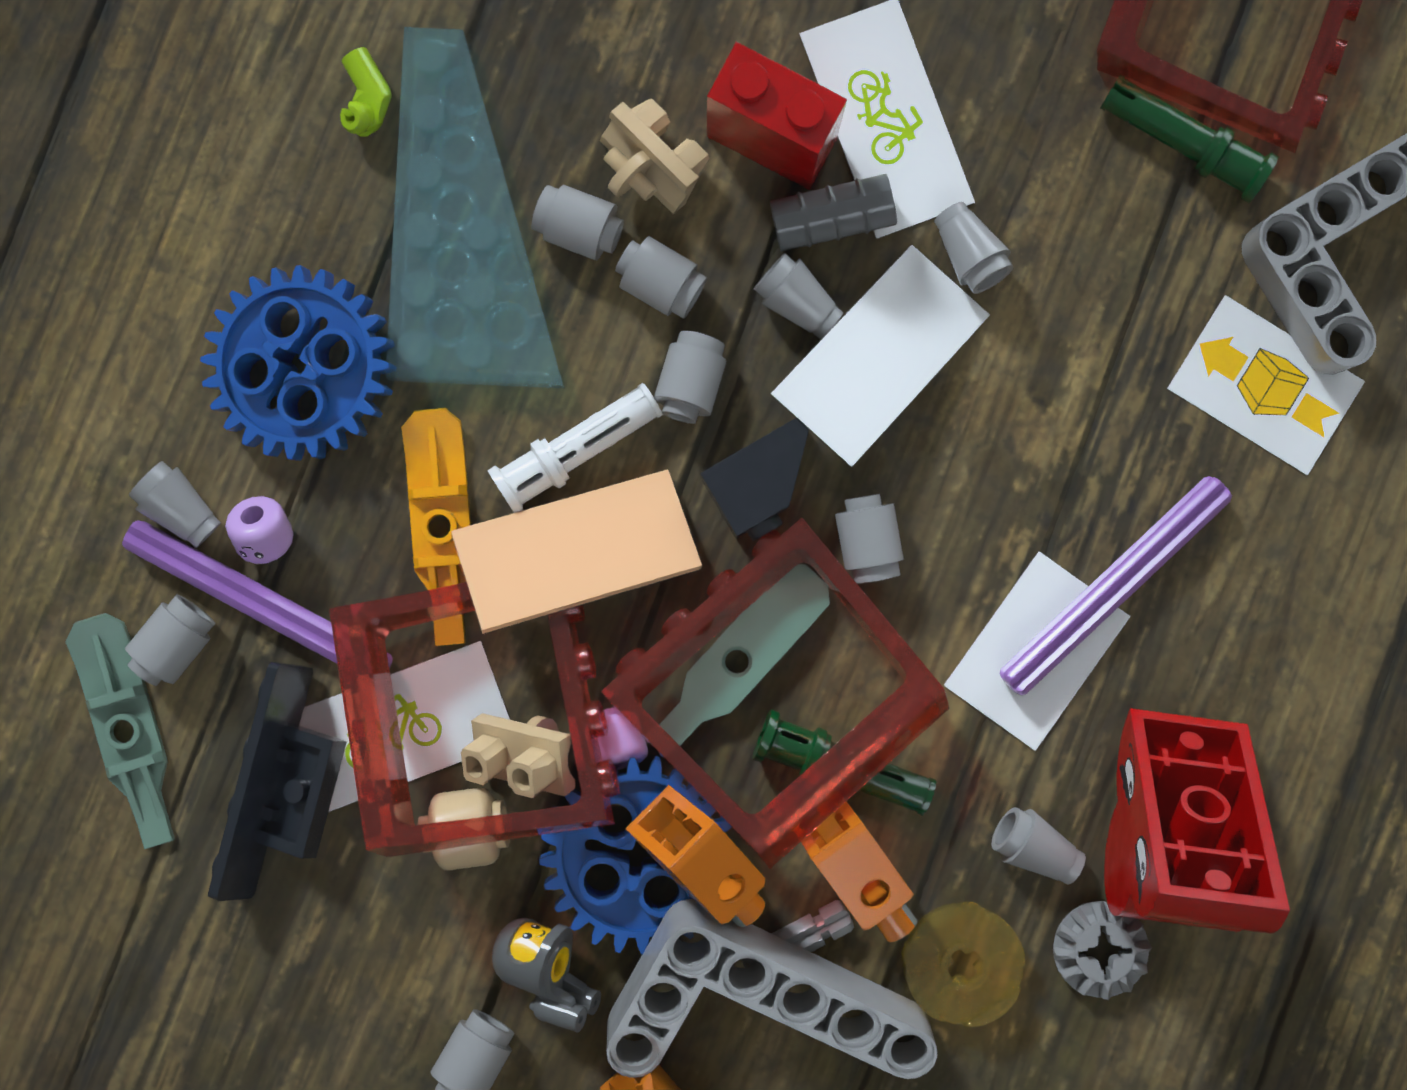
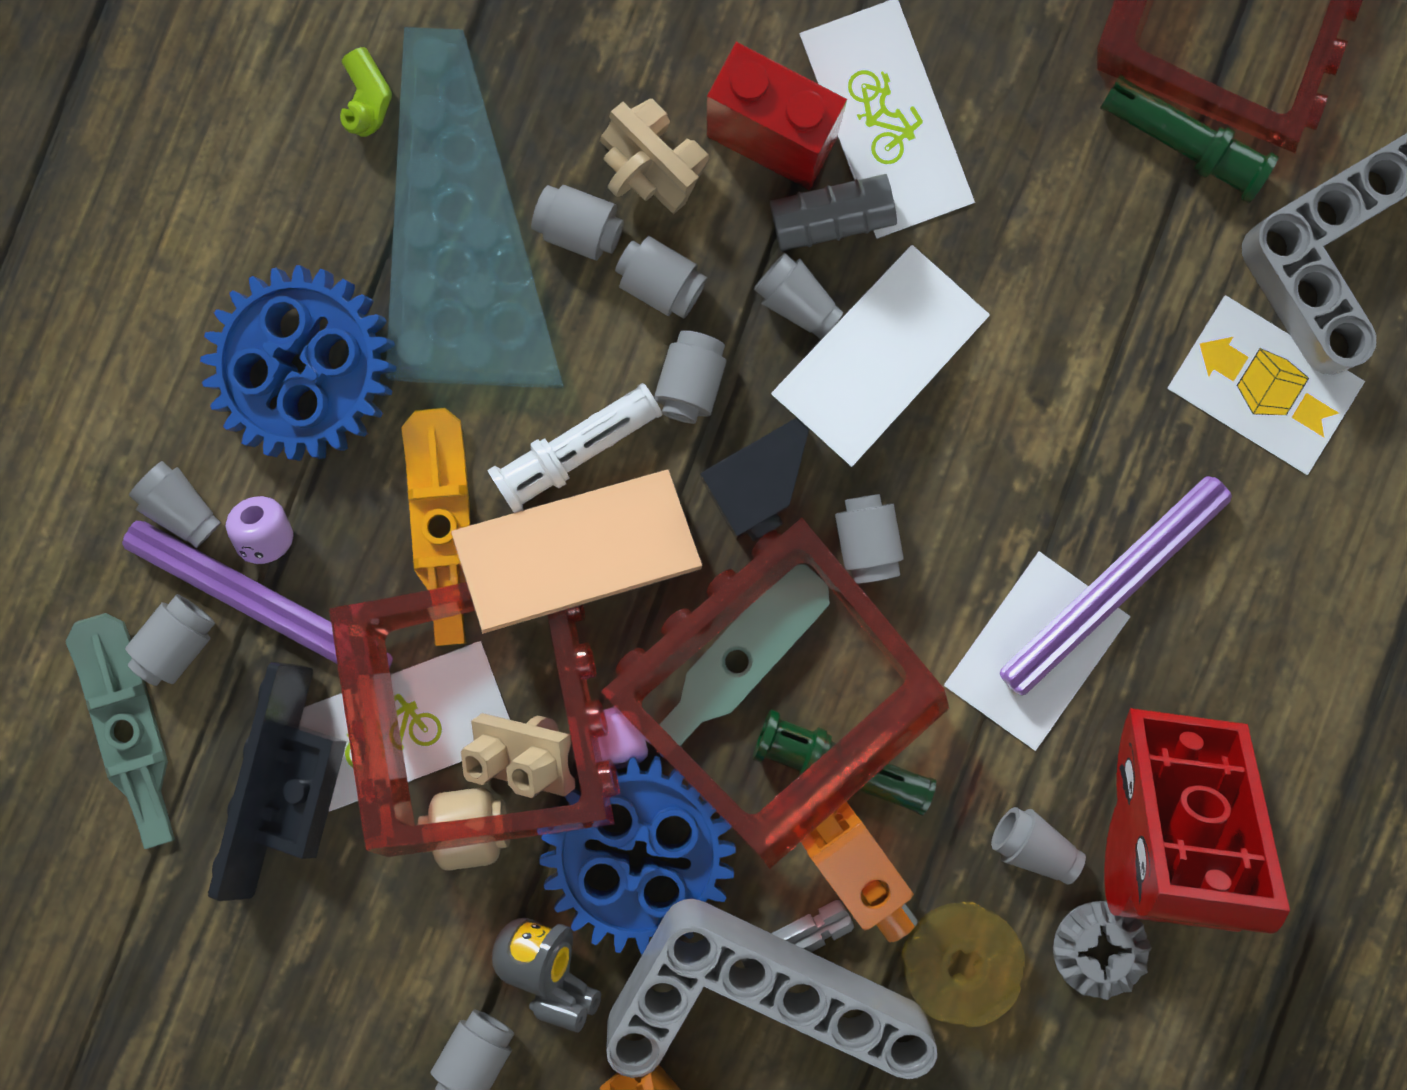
(700, 858): orange torso -> none
(973, 249): light grey cone -> none

